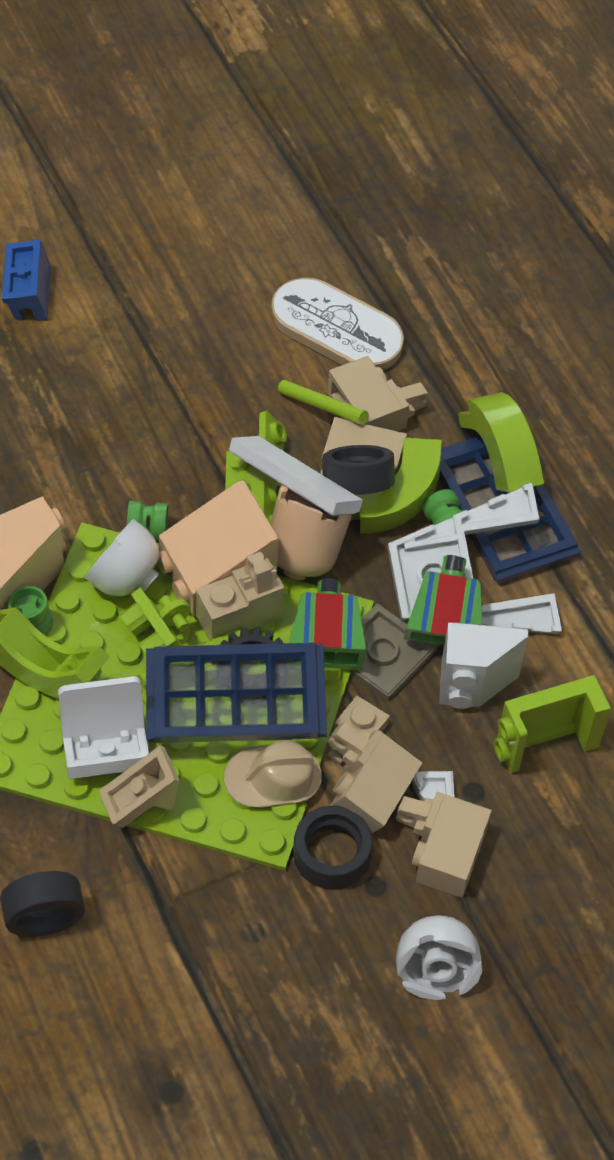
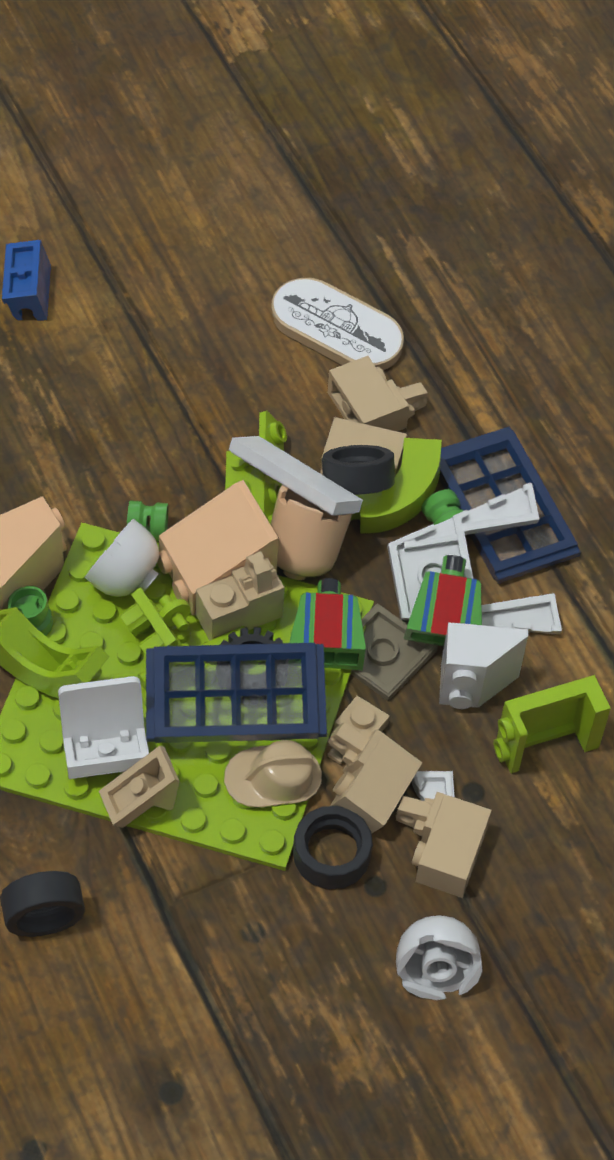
(323, 402): lime bar -> none
(506, 439): lime arch -> none

